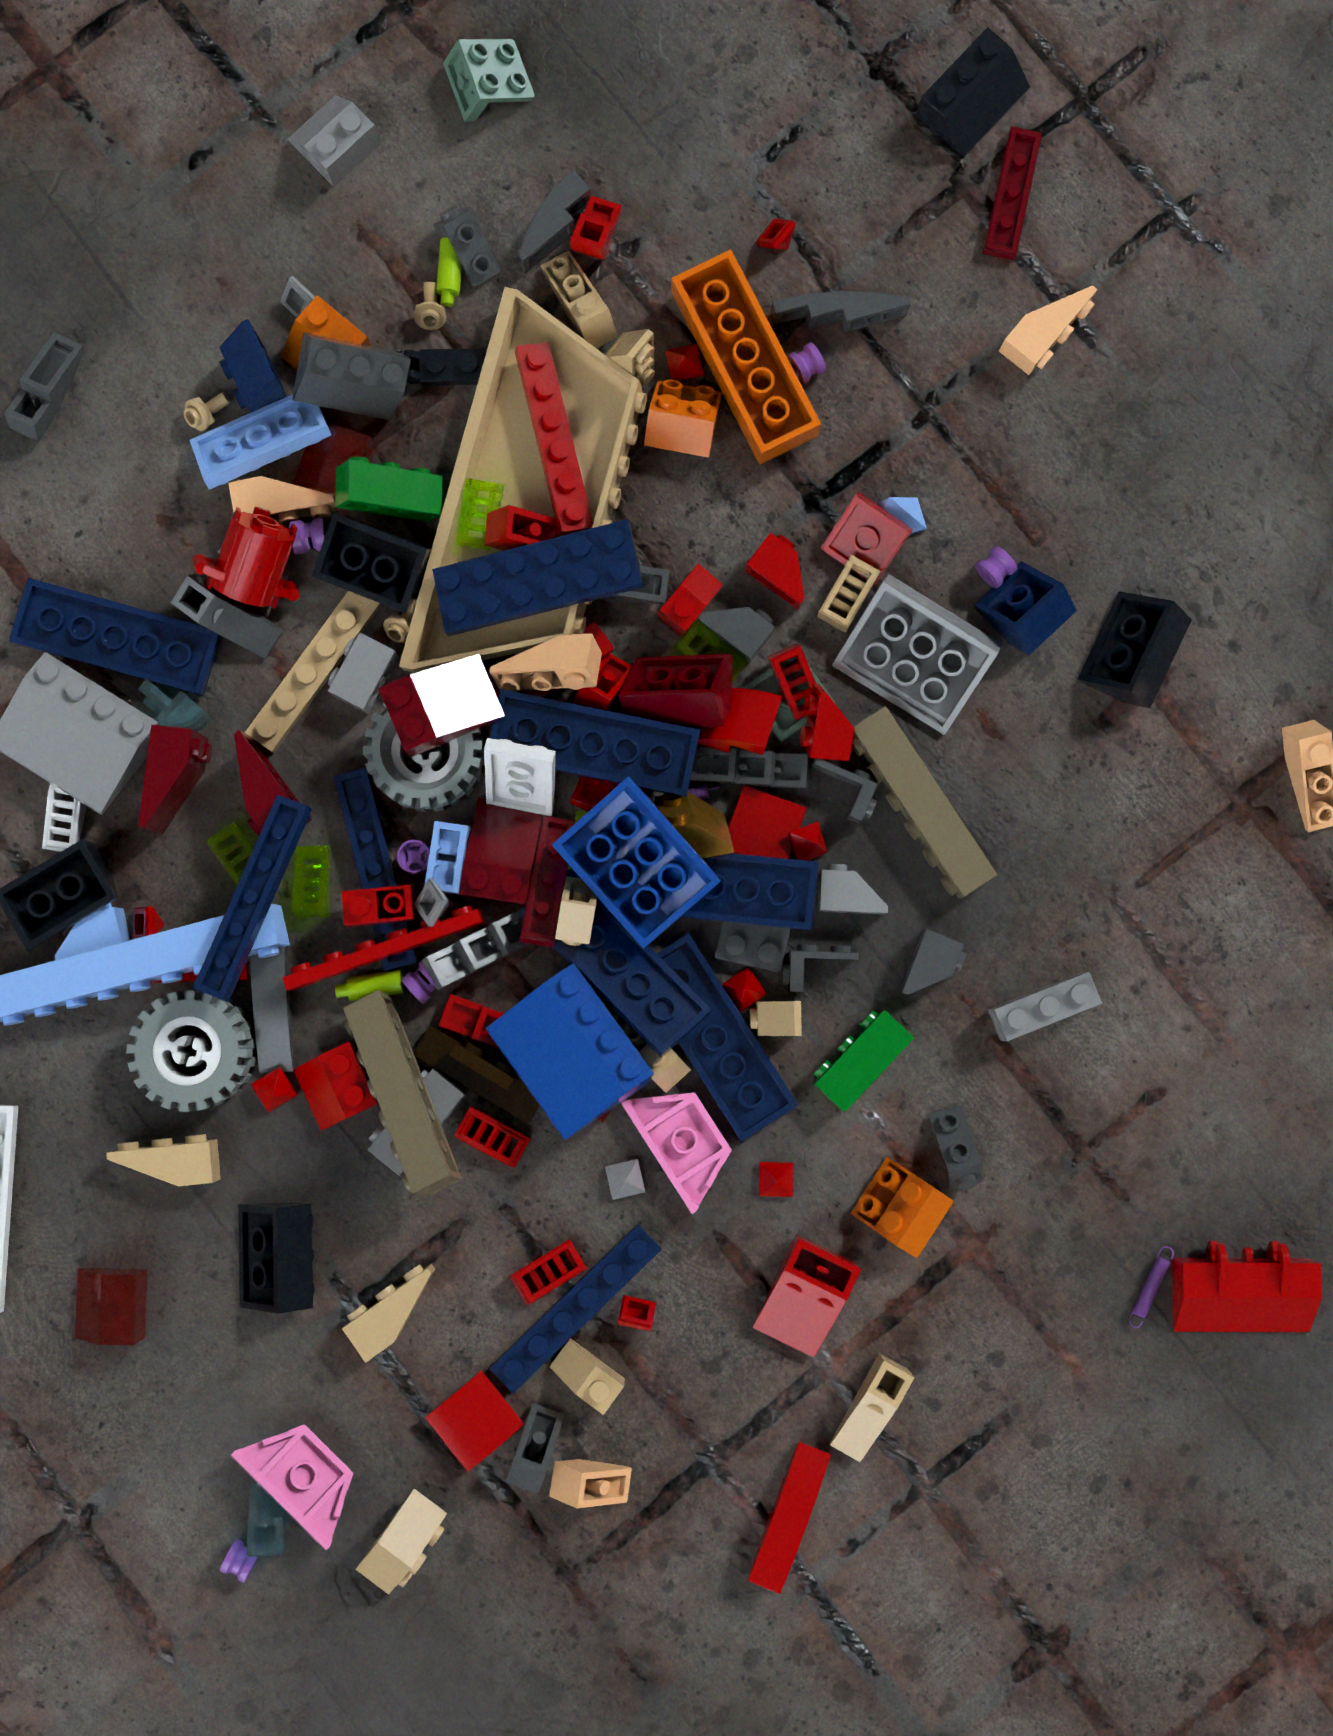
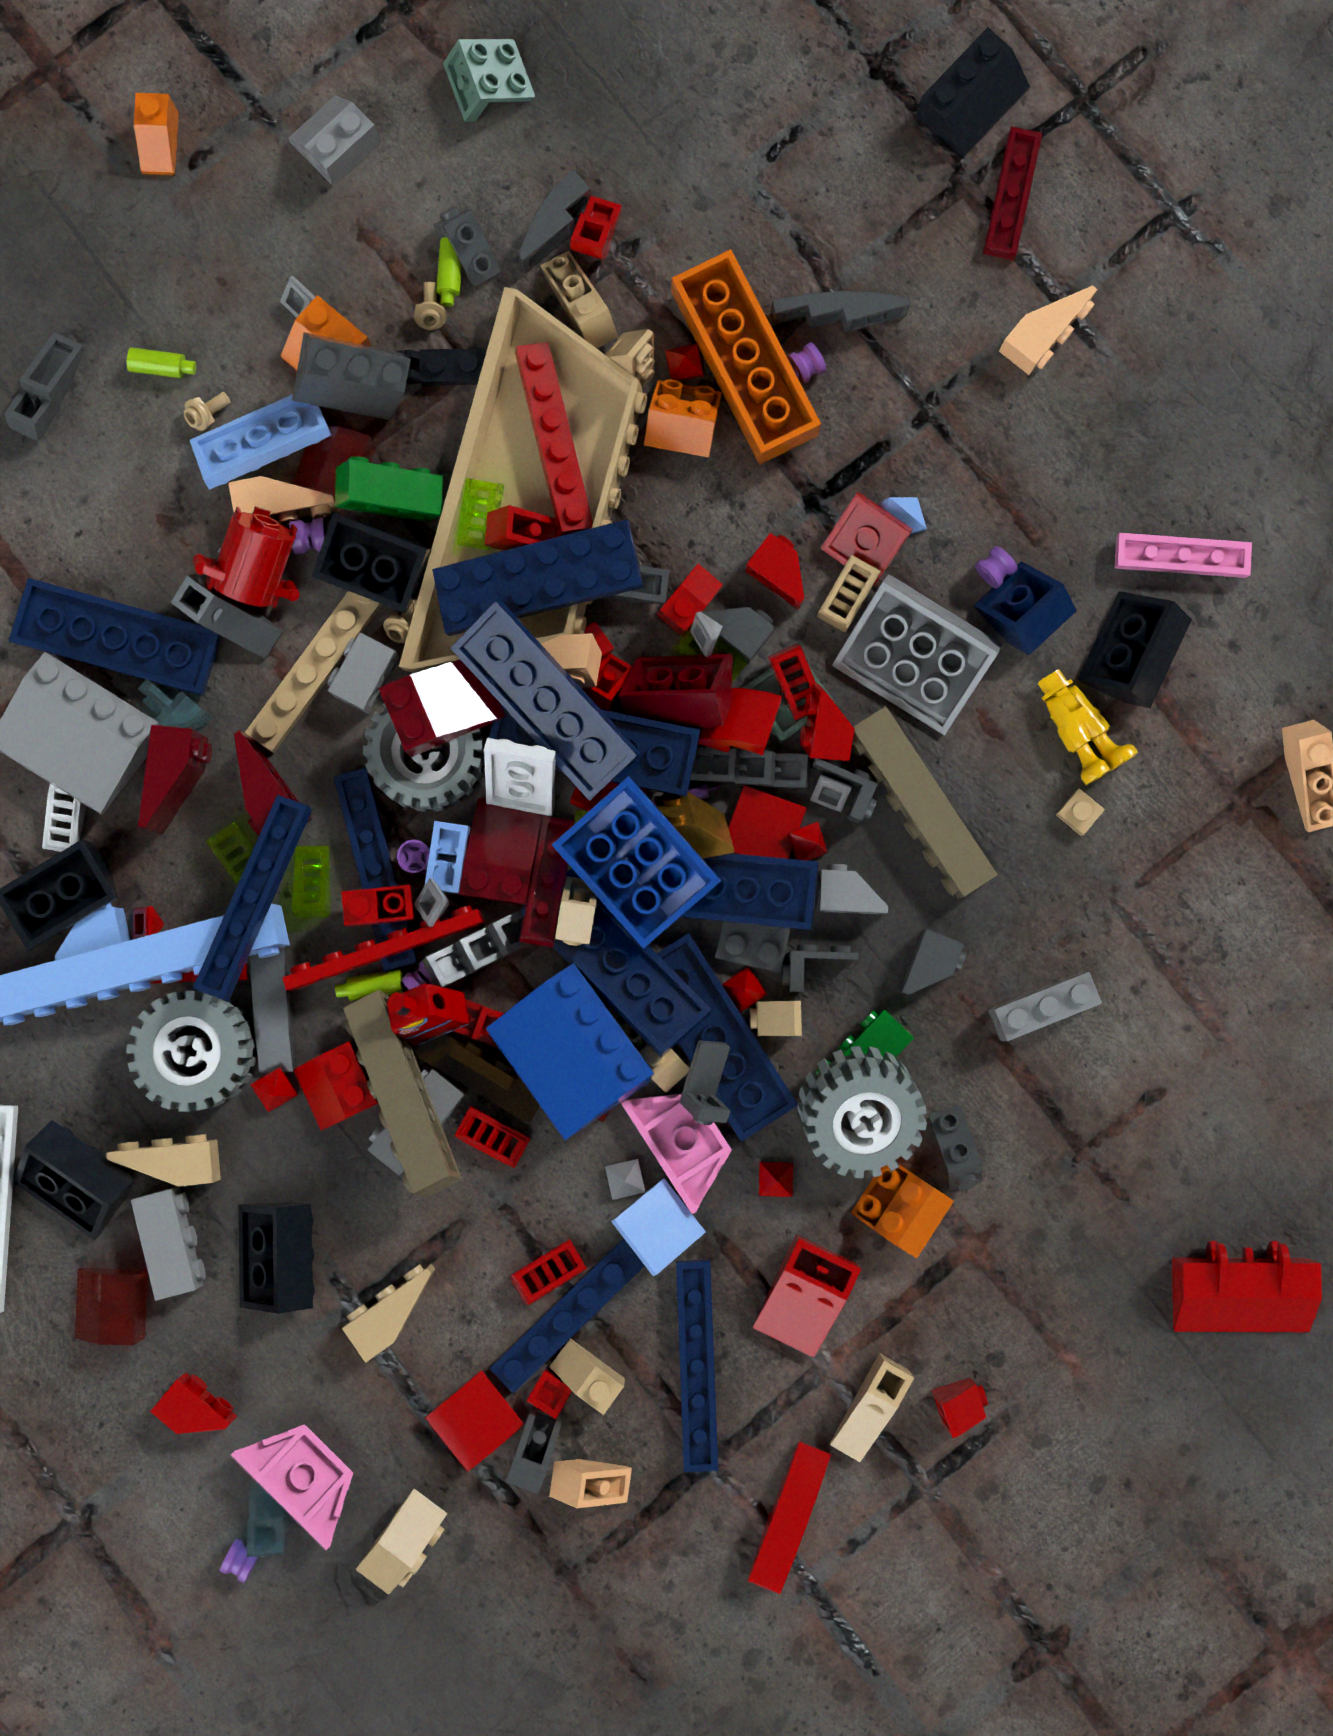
(72, 1179): none -> black slope
(156, 133): none -> orange slope
(159, 363): none -> lime cylinder
(168, 1243): none -> light grey brick
(191, 1408): none -> red slope
(250, 368): dark blue slope -> none
(426, 1013): none -> red torso
(544, 699): none -> dark blue plate
(549, 1394): none -> red plate
(637, 1313): red slope -> none
(658, 1227): none -> light blue tile
(697, 1365): none -> dark blue plate
(703, 1081): none -> dark grey bracket
(705, 632): none -> light grey slope
(777, 234): red slope -> none
(830, 793): none -> light grey slope
(849, 1088): none -> light grey wheel
(960, 1405): none -> red slope
(1080, 723): none -> yellow piece
(1080, 812): none -> tan plate
(1151, 1287): medium lavender piece -> none
(1183, 555): none -> bright pink plate

